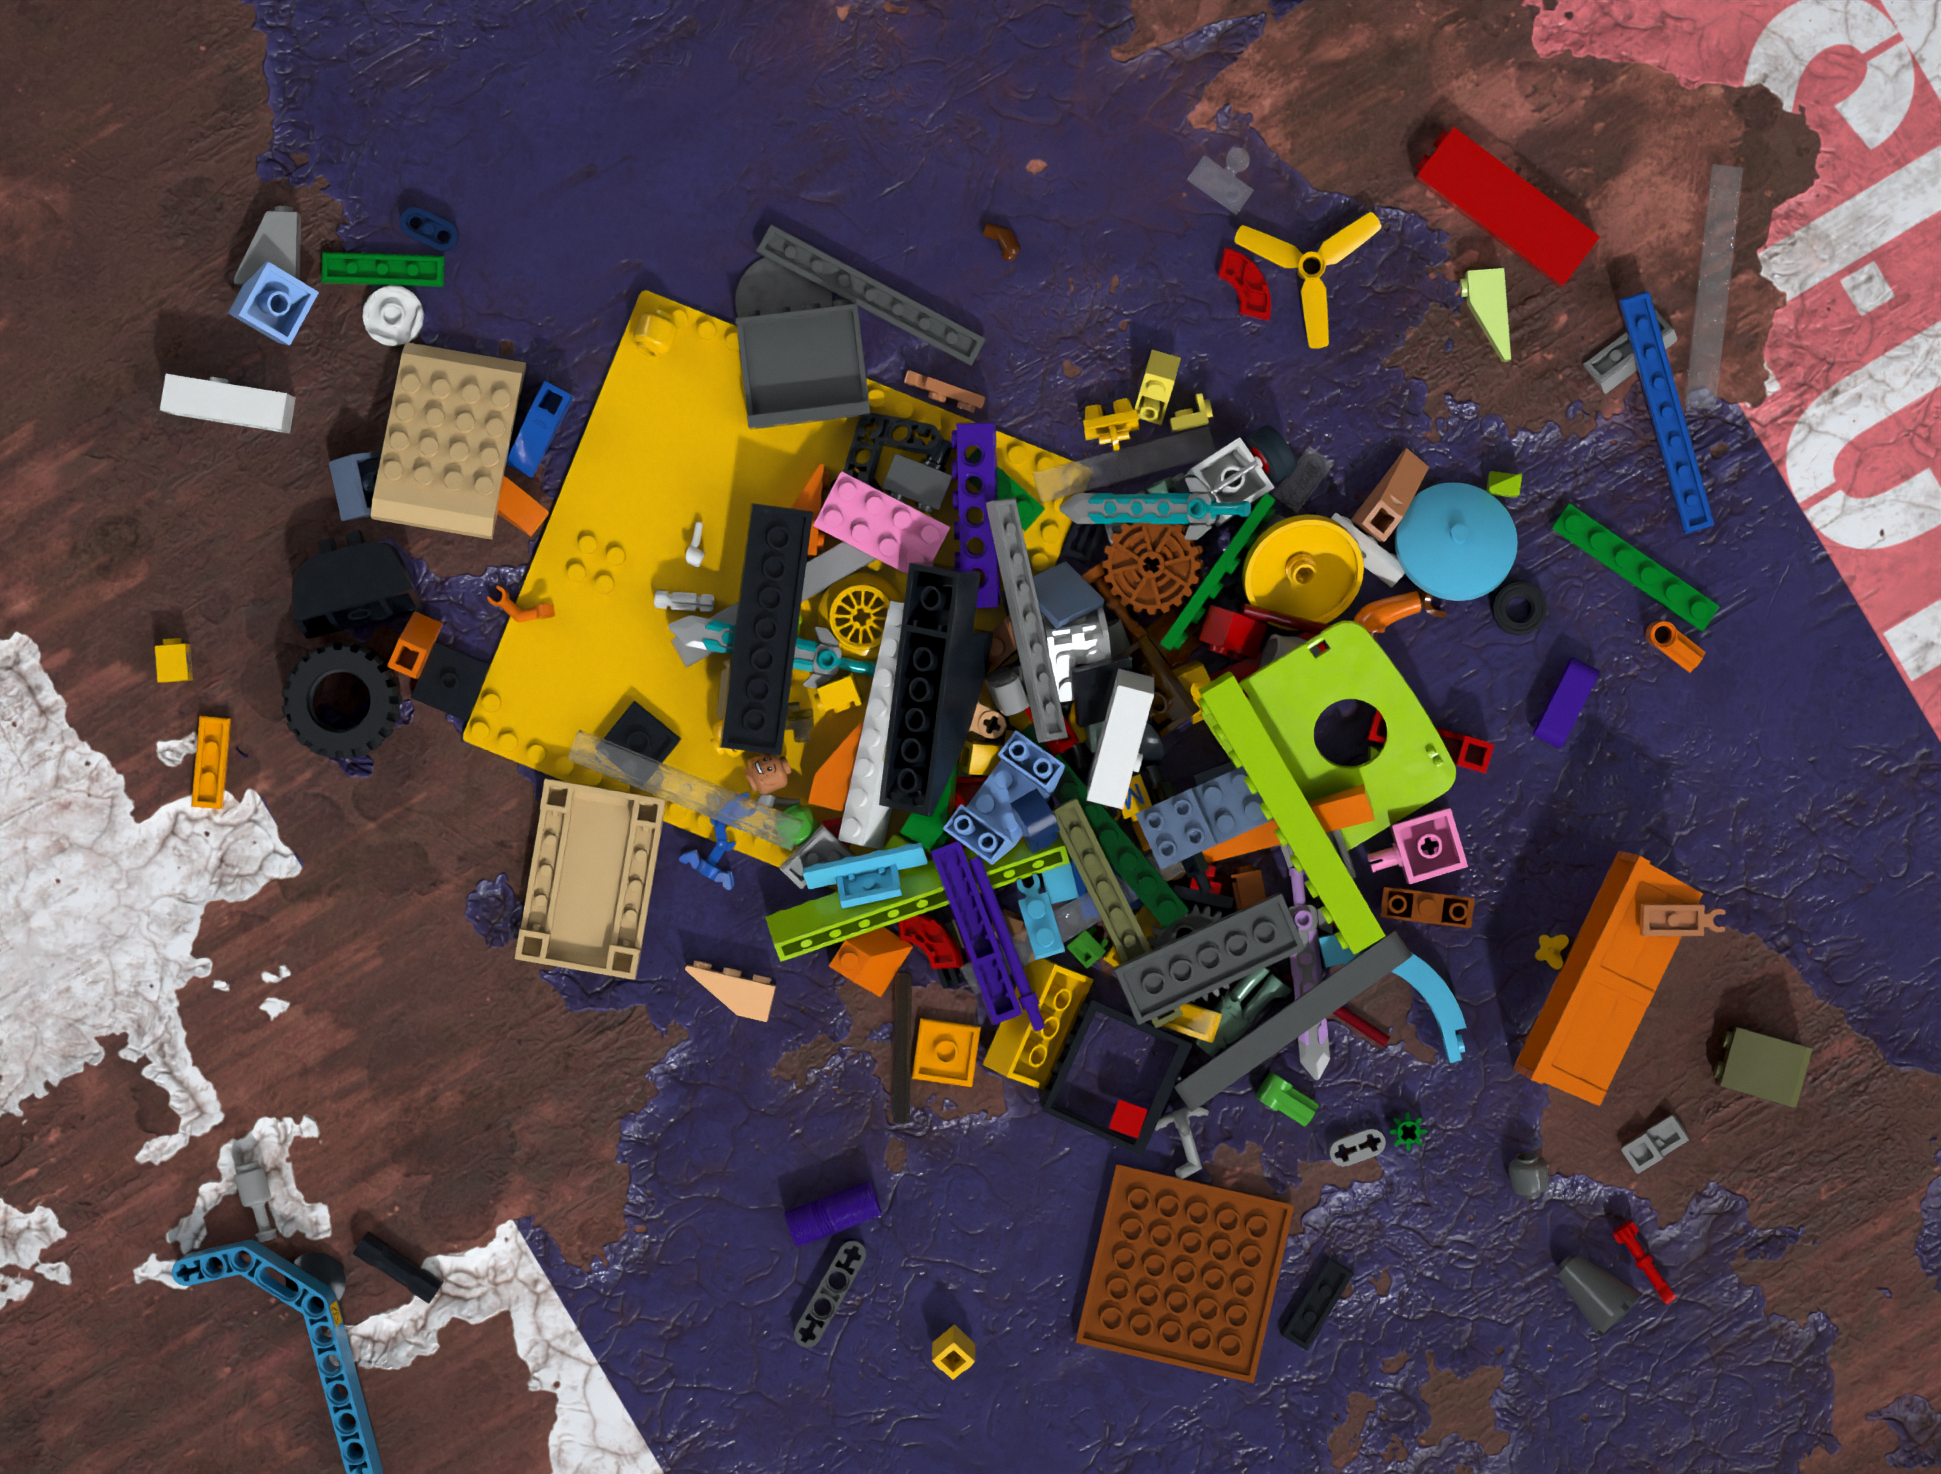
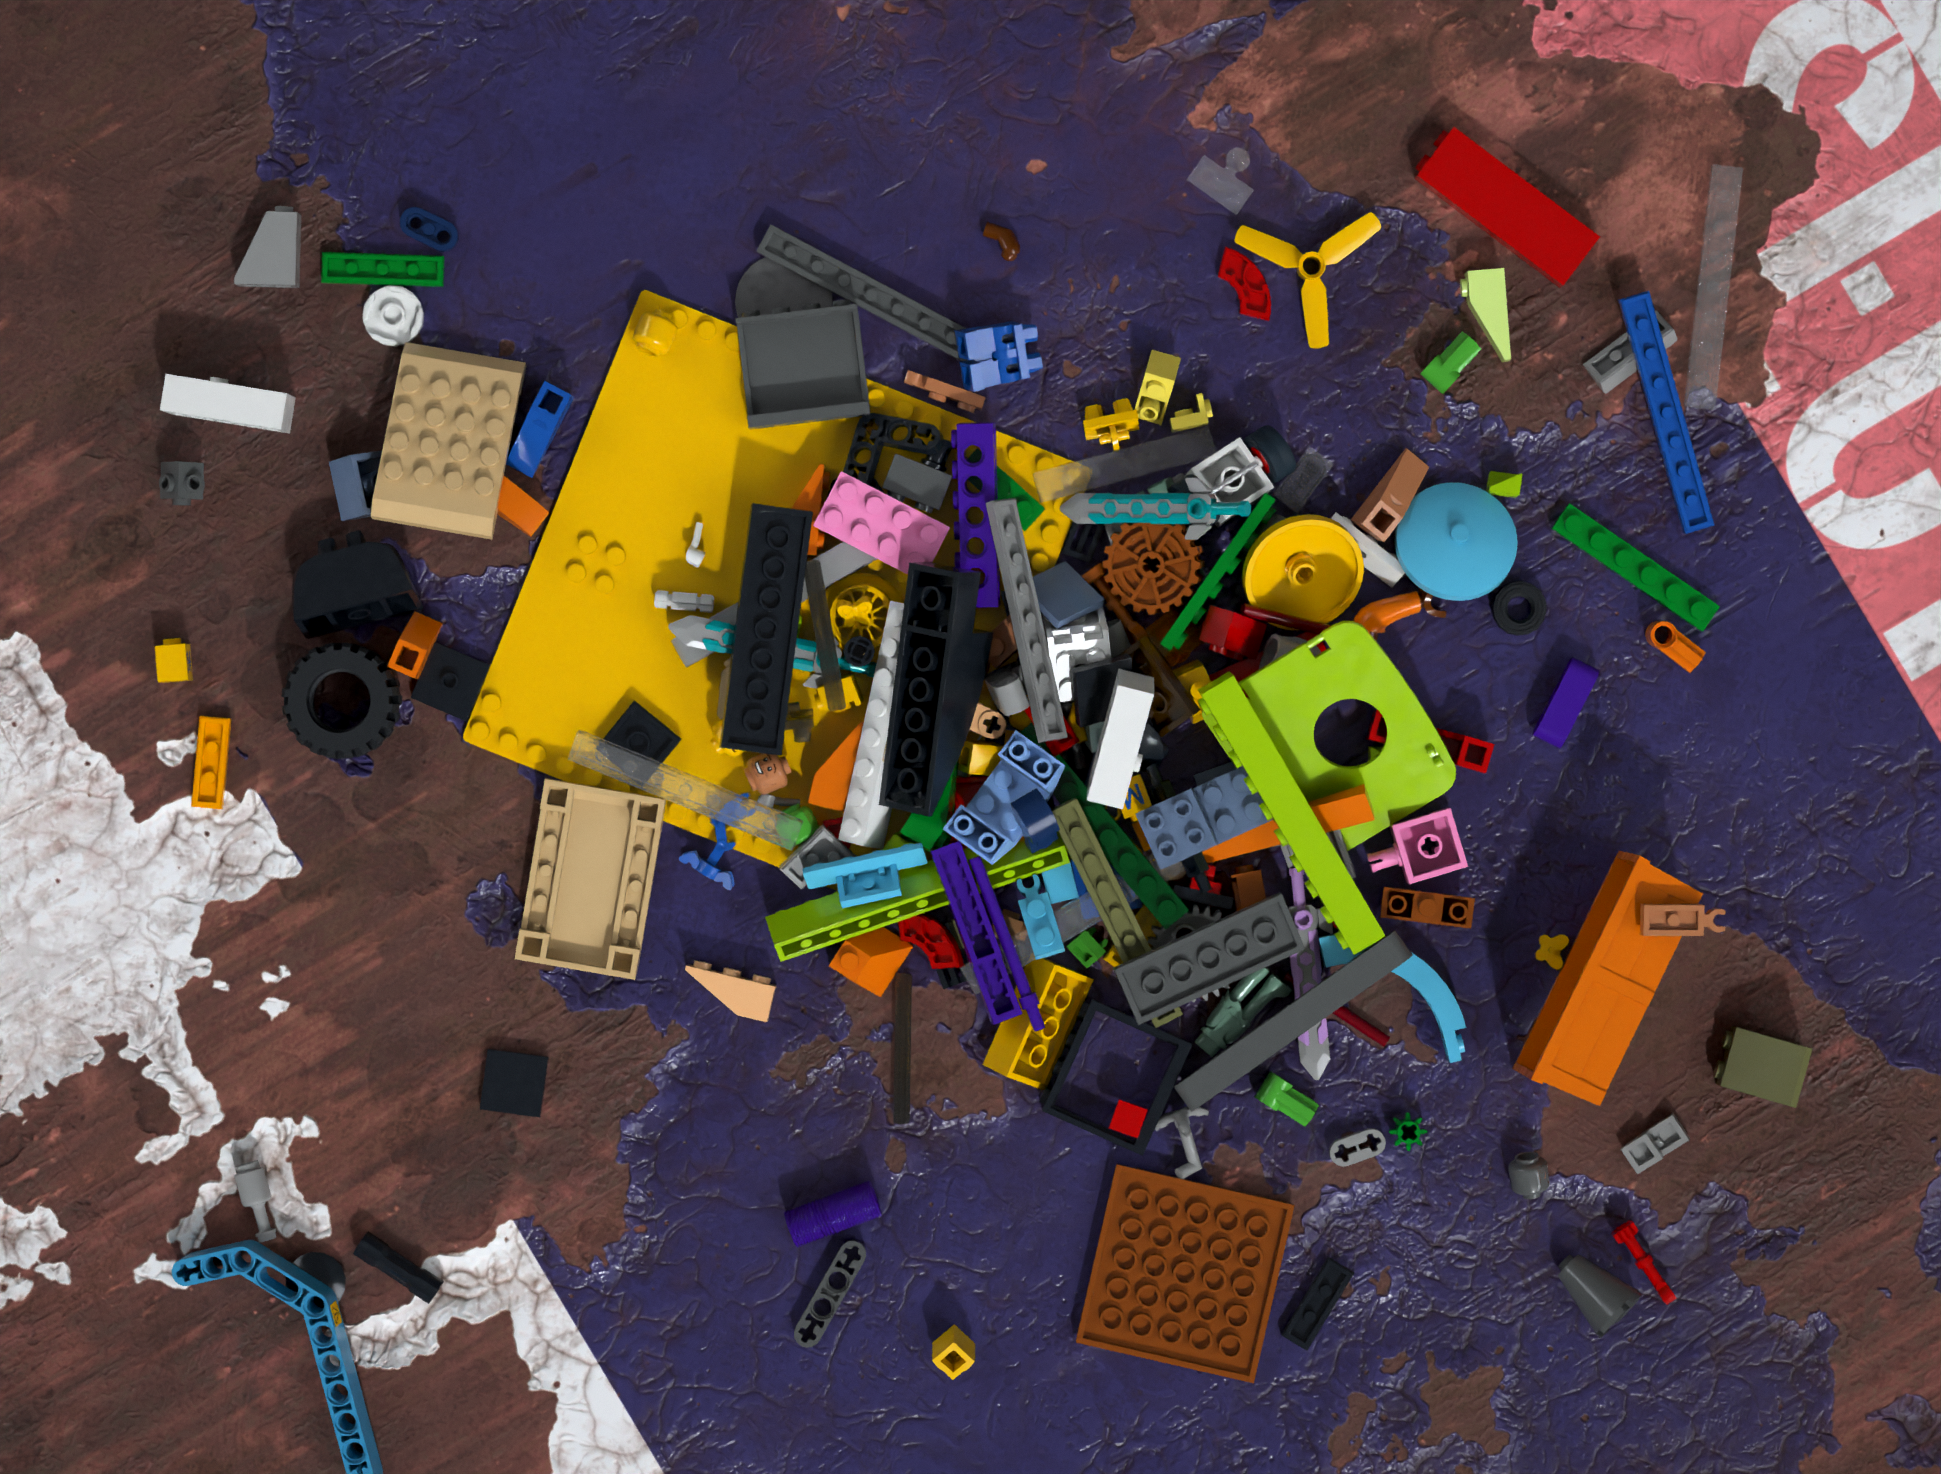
(182, 482): none -> dark grey brick
(274, 303): light blue slope -> none
(514, 1082): none -> black tile
(540, 611): orange arm -> none
(824, 636): none -> clear smoke axle
(855, 611): none -> yellow piece
(855, 650): none -> black wheel
(946, 1052): light orange tile -> none
(996, 354): none -> hips
(1196, 1022): yellow tile -> none
(1447, 367): none -> bright green piece

